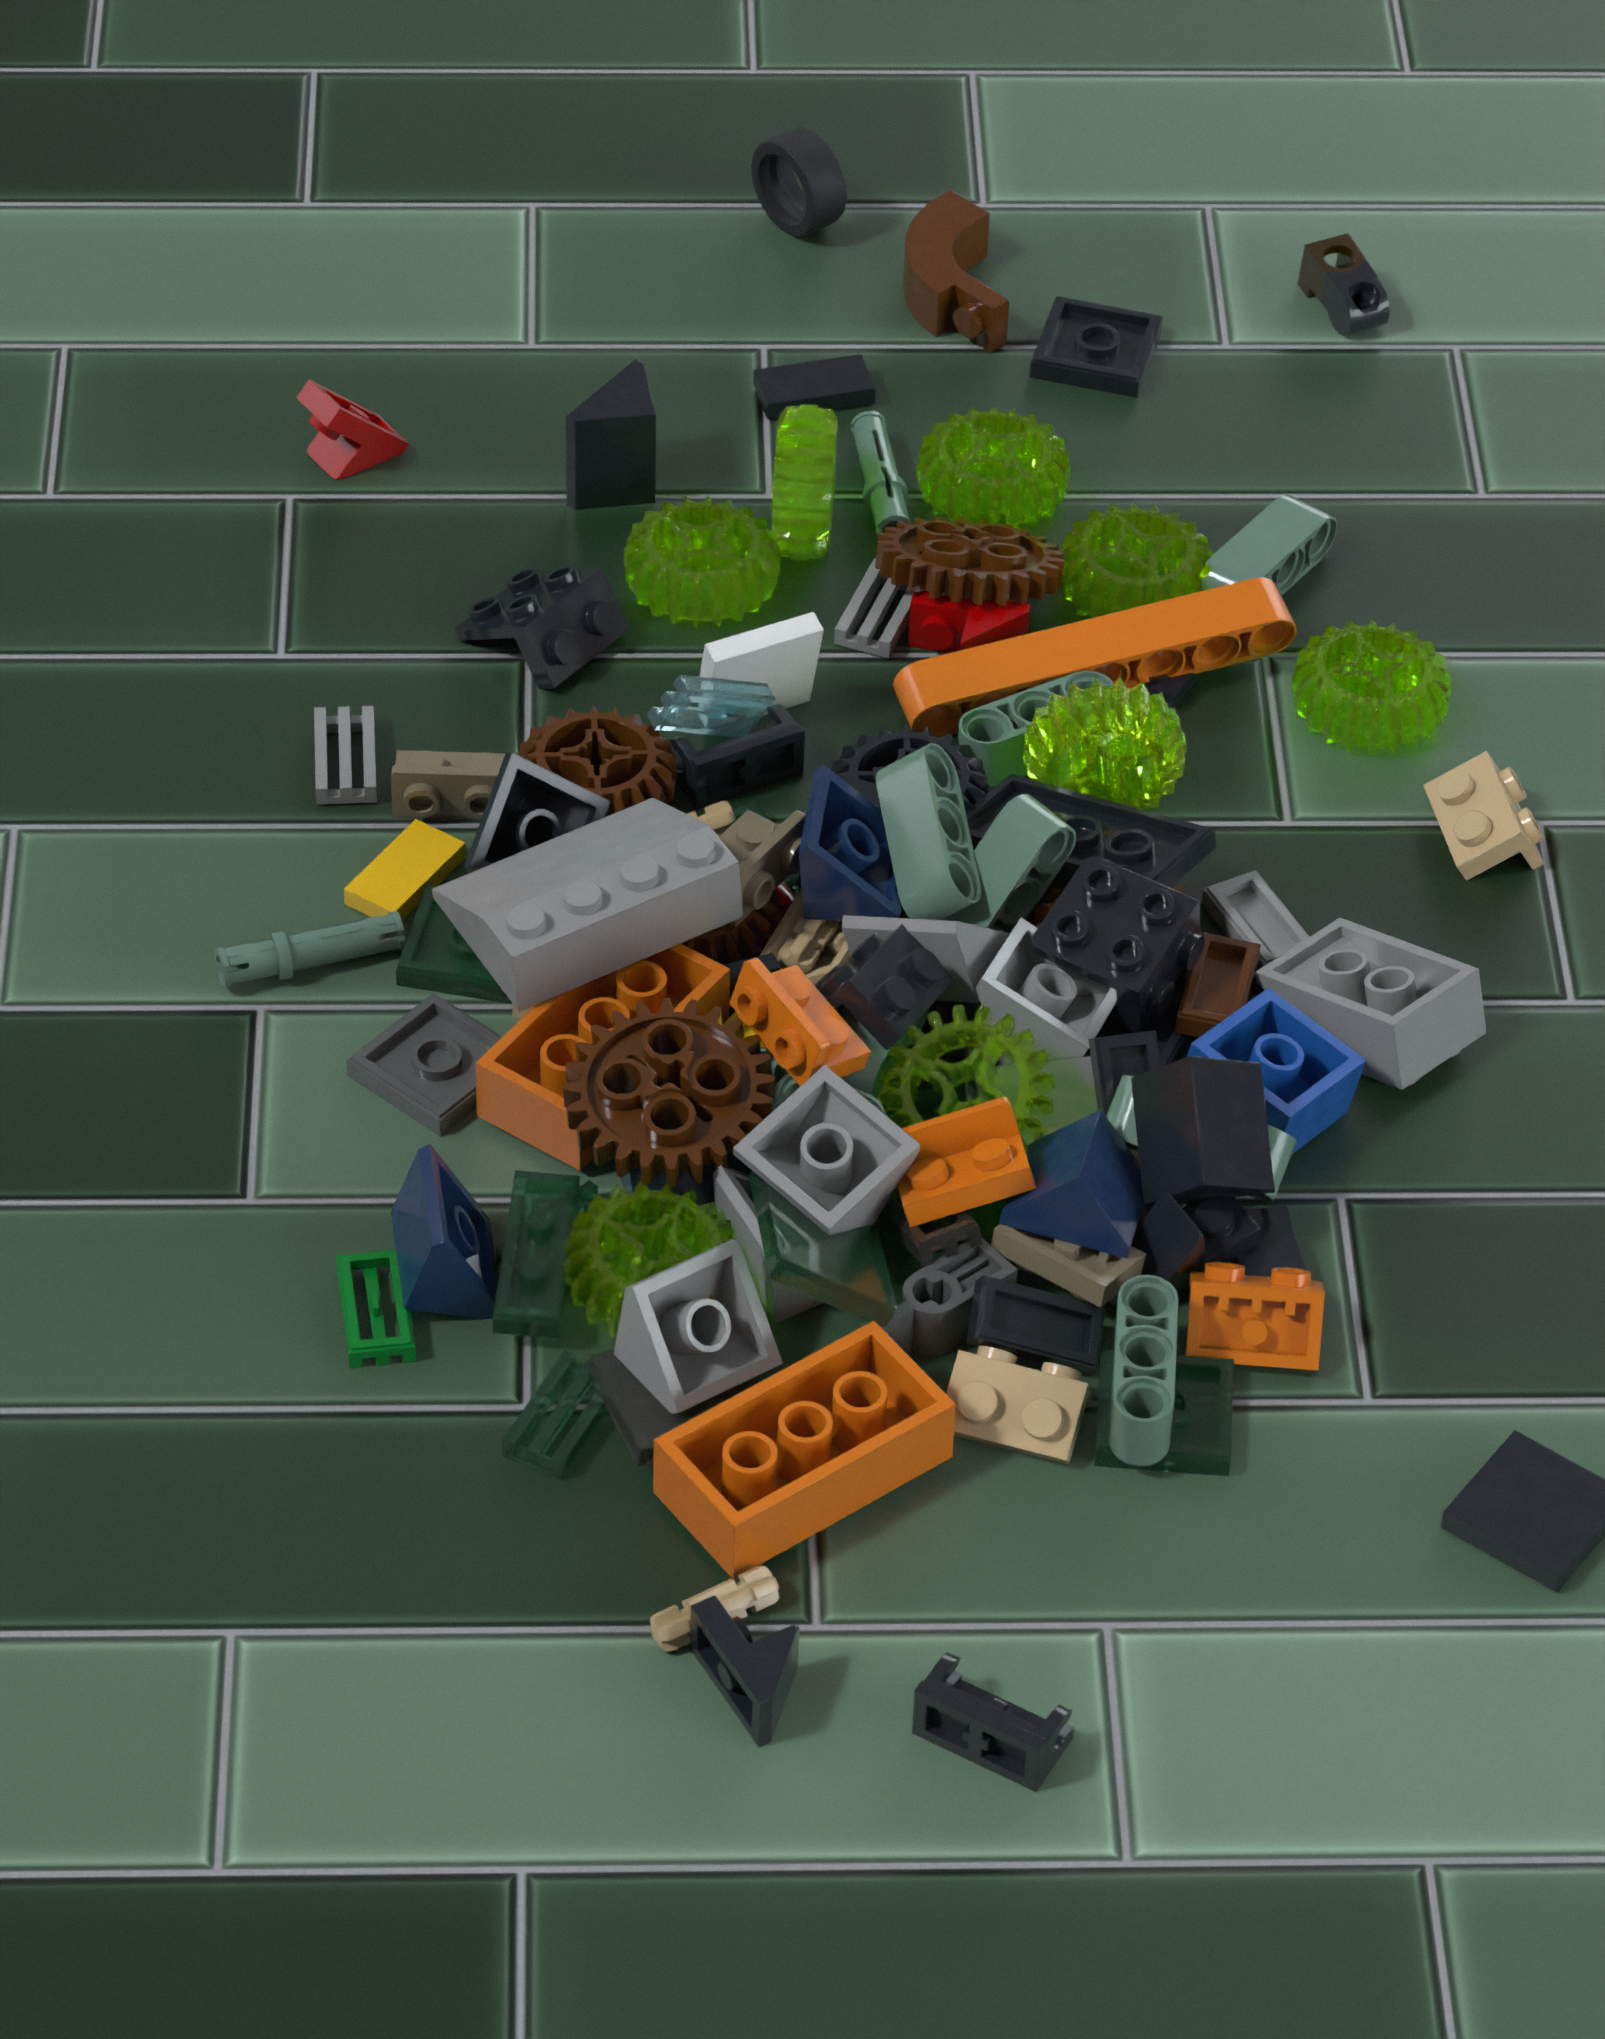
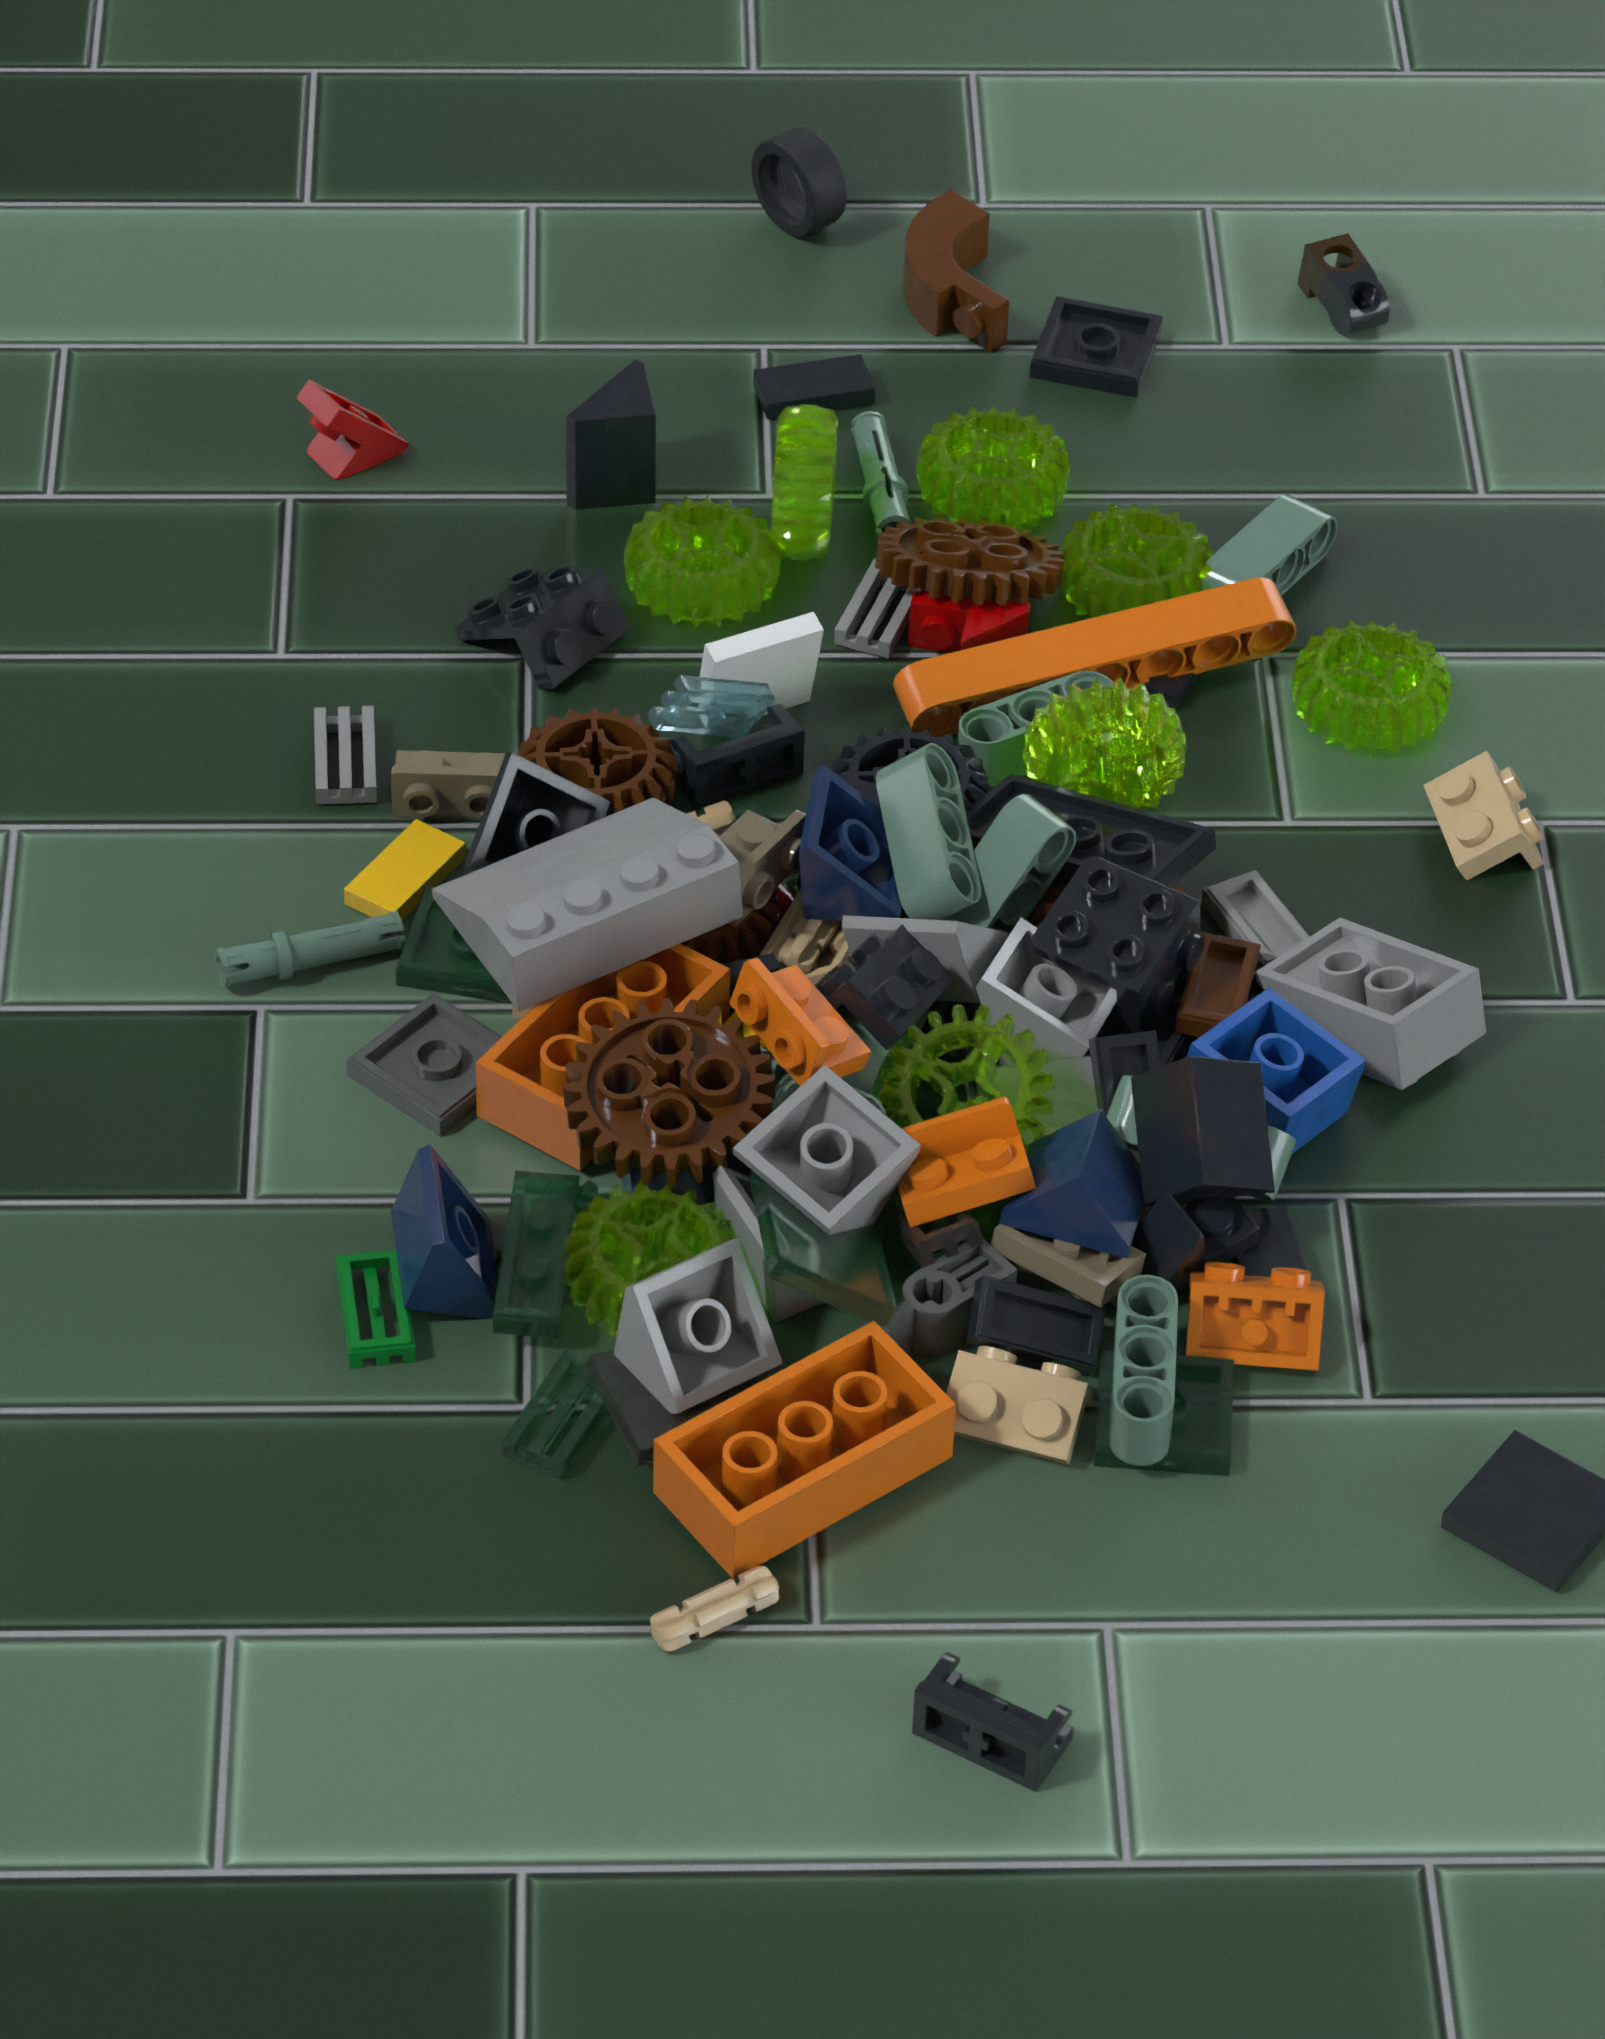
(747, 1673): black slope -> none

